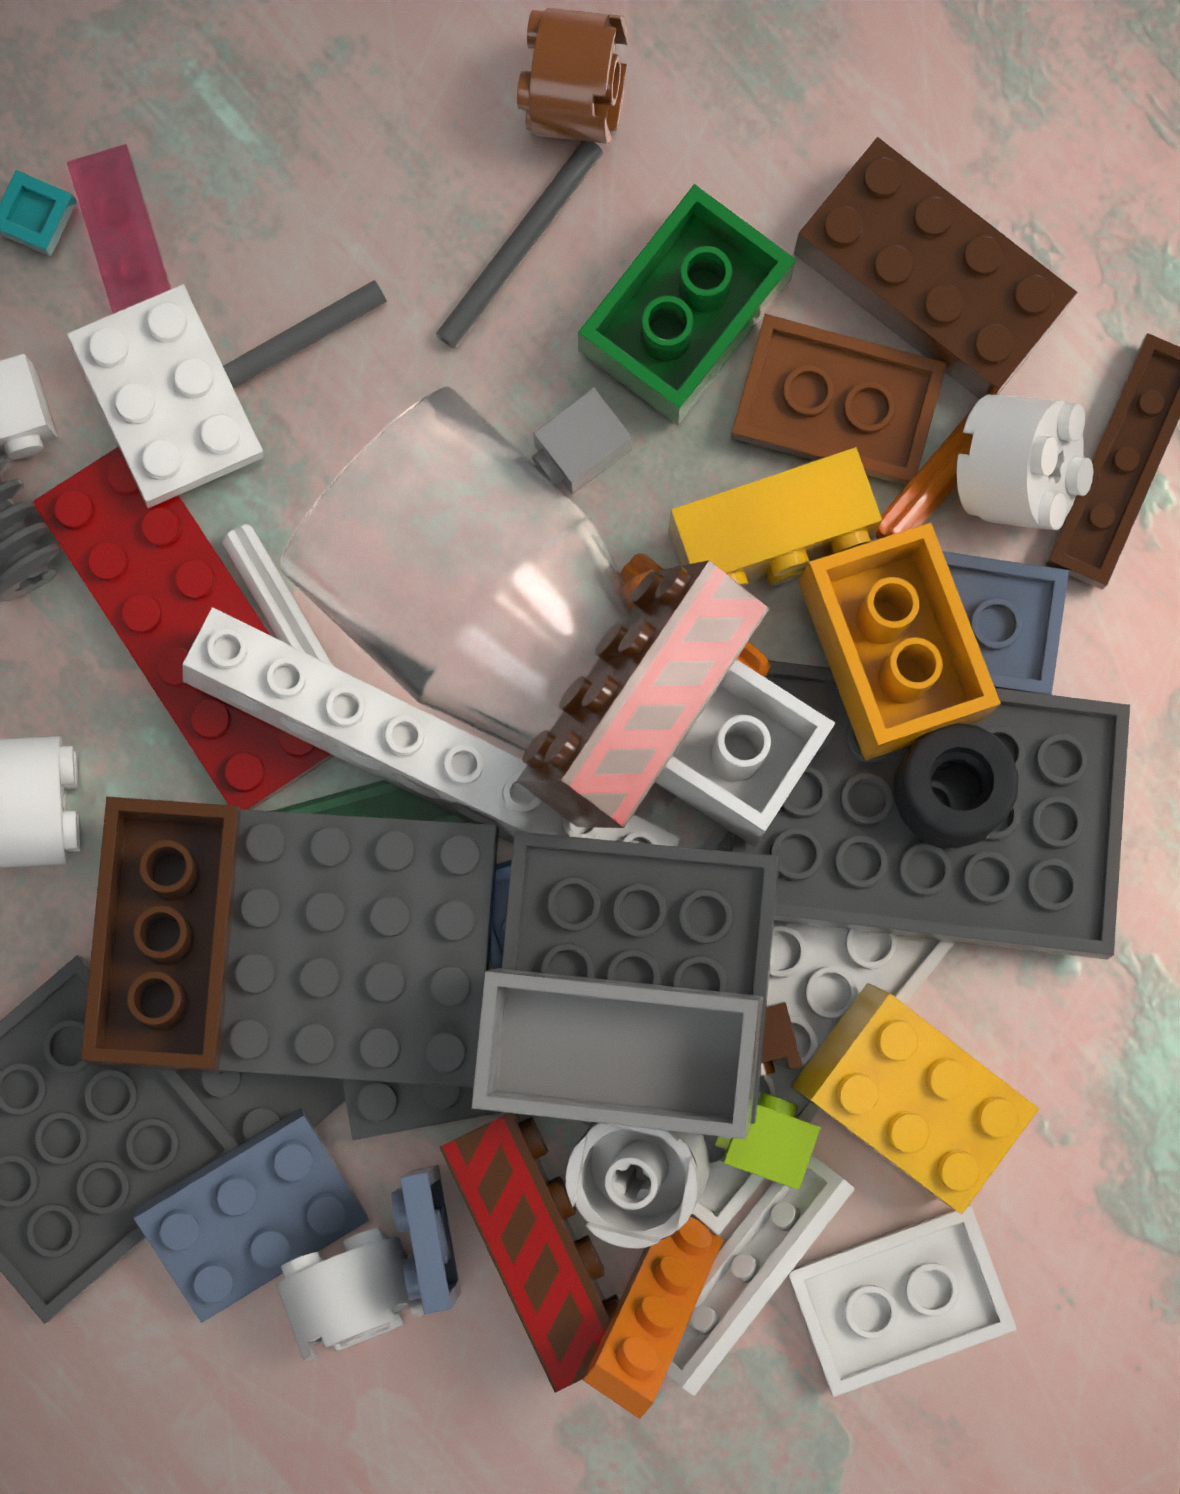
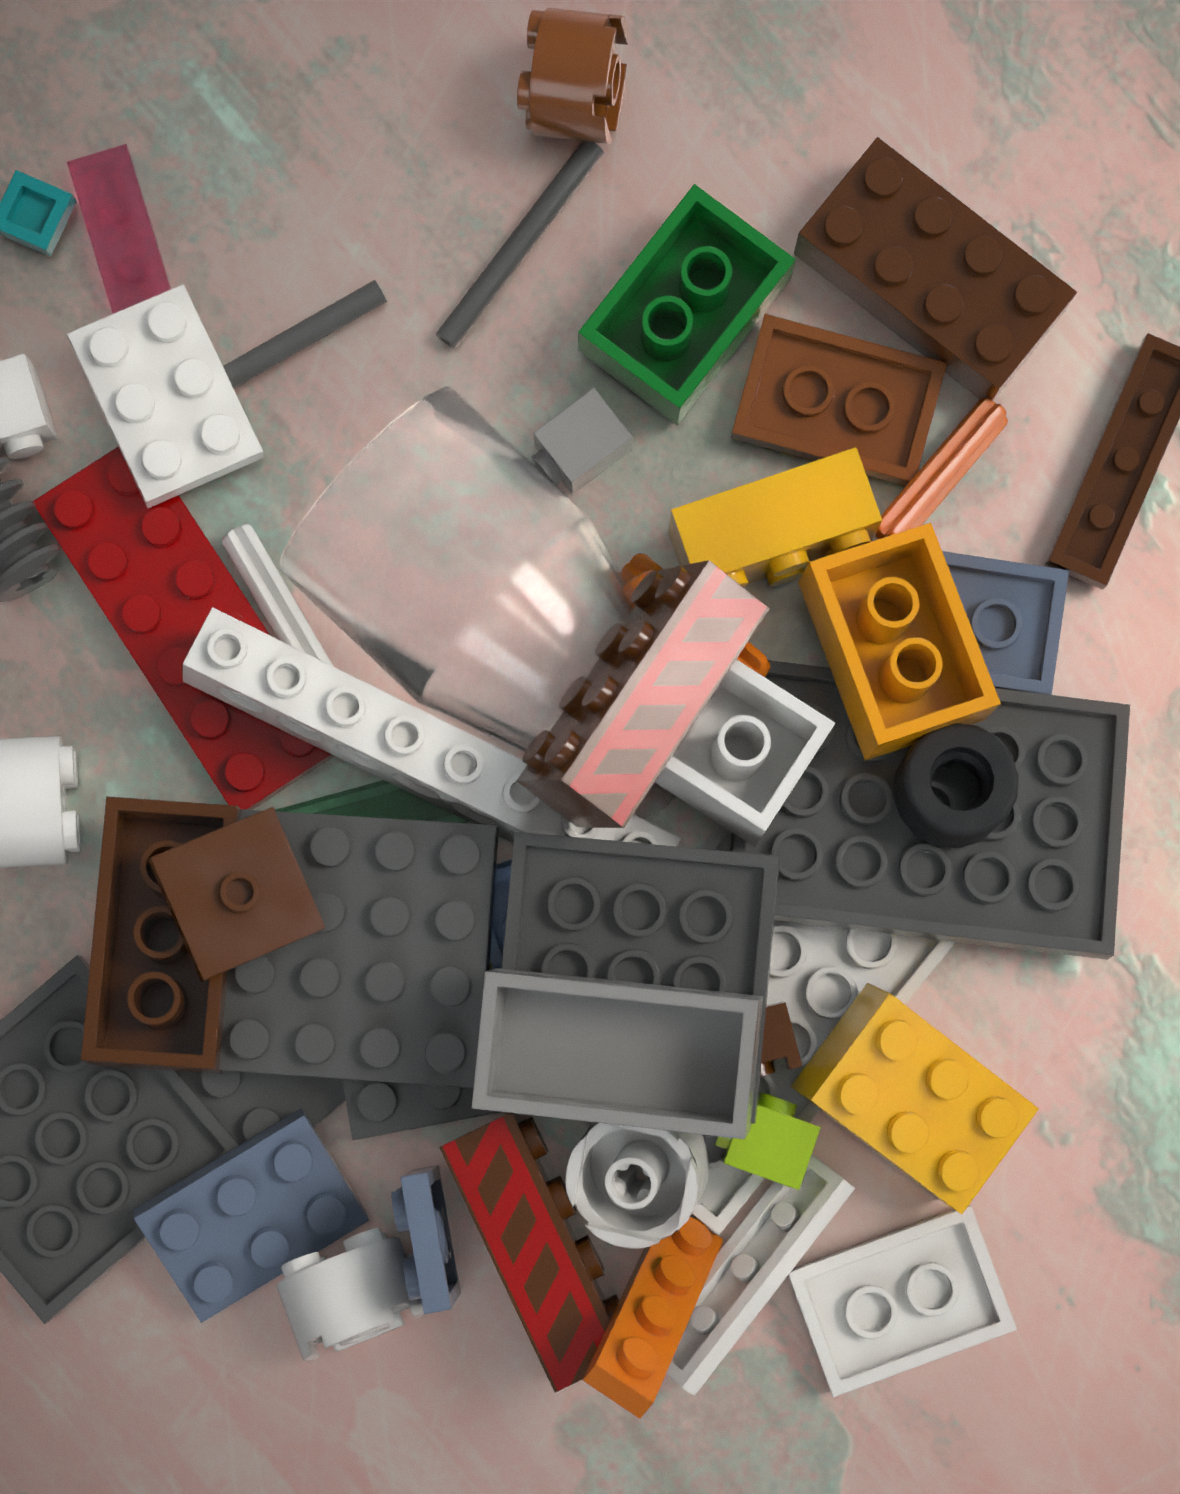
(236, 894): none -> reddish brown plate
(1024, 461): white brick -> none

